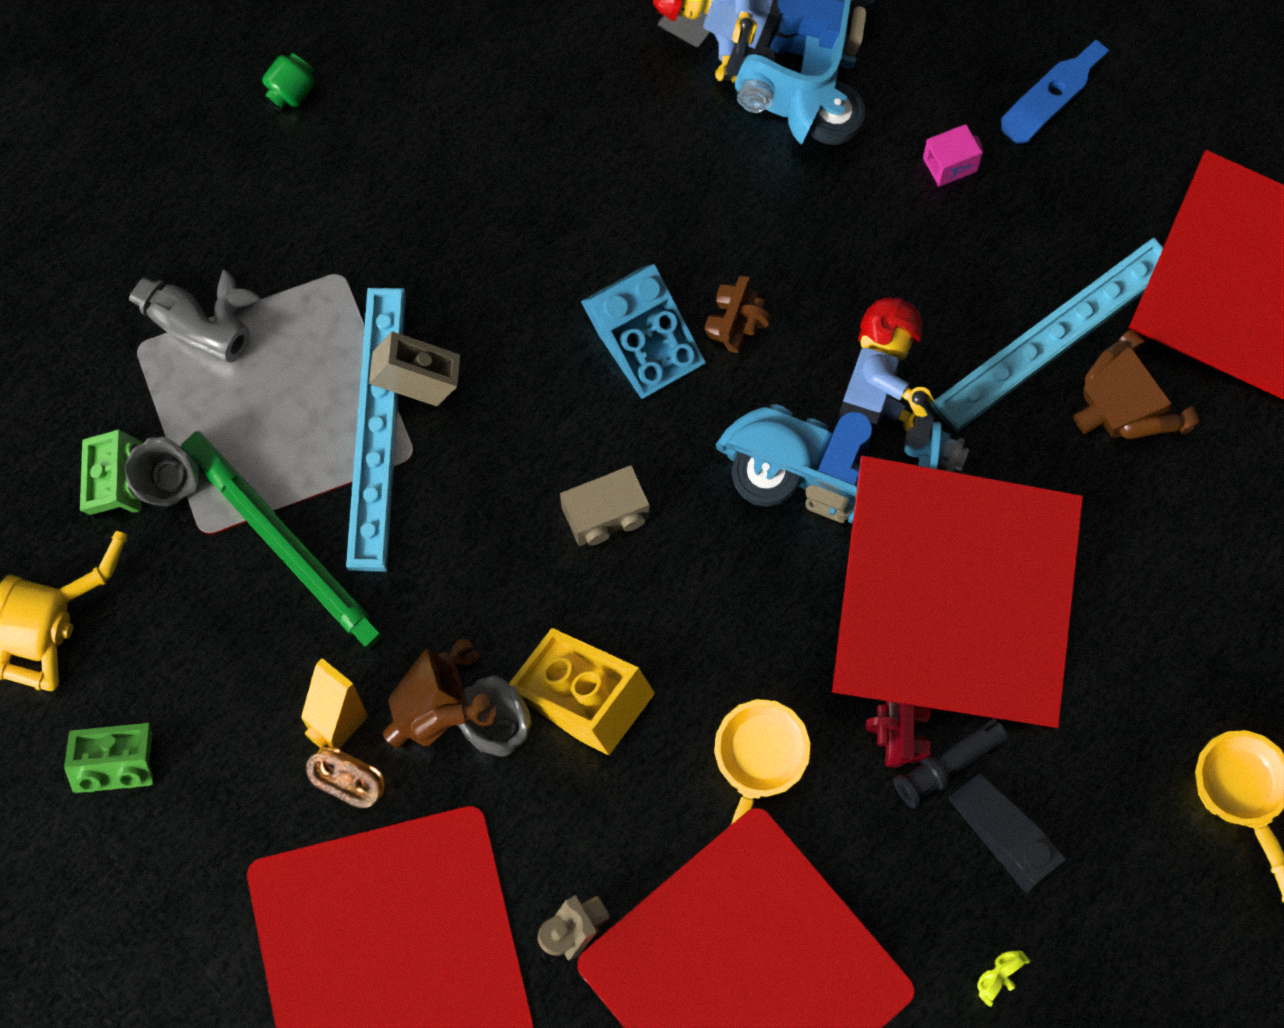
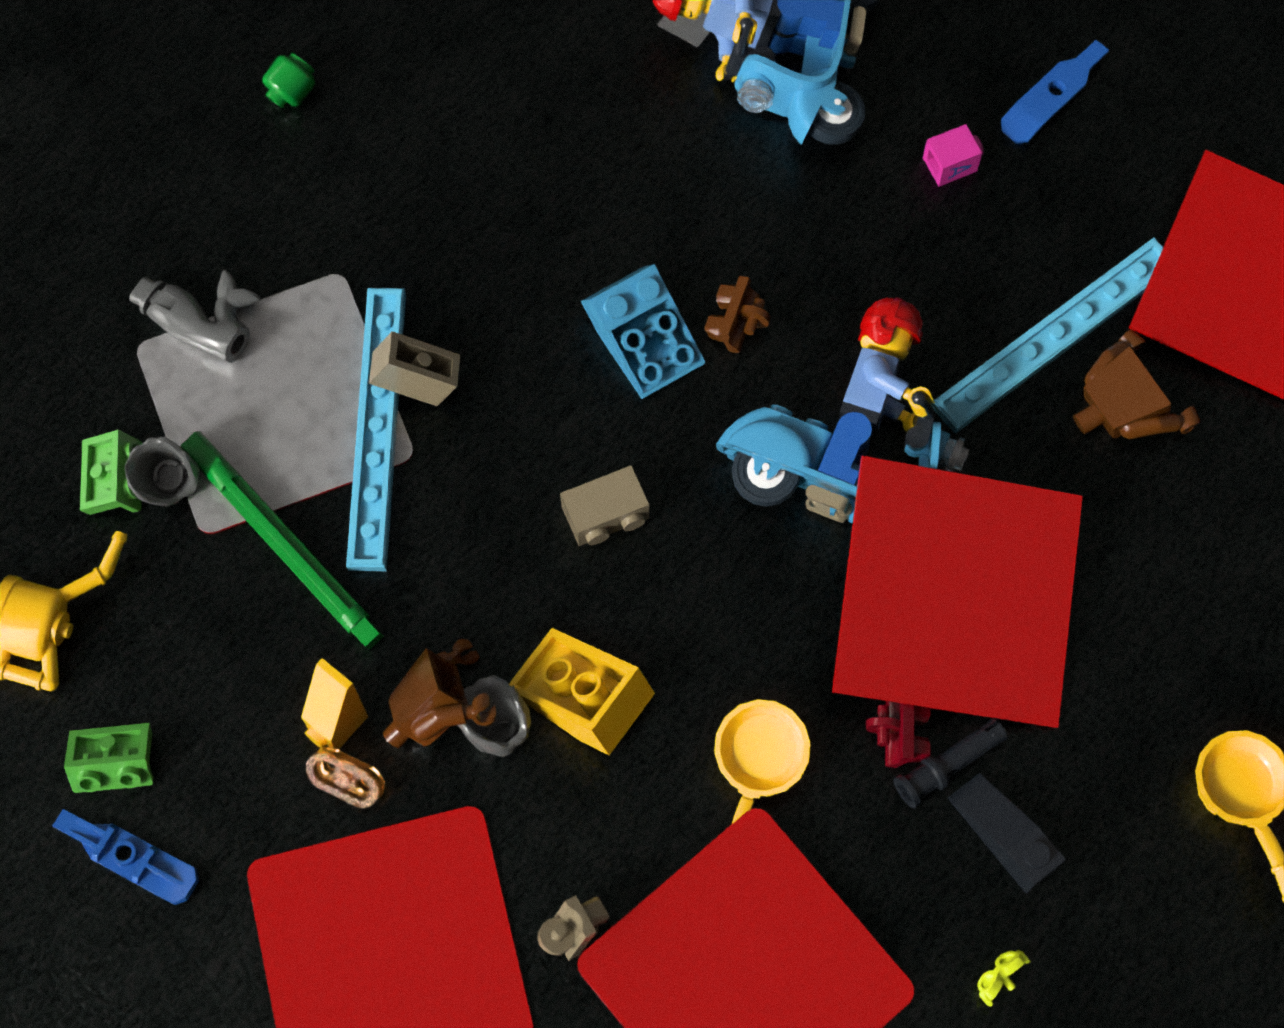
(147, 865): none -> blue piece

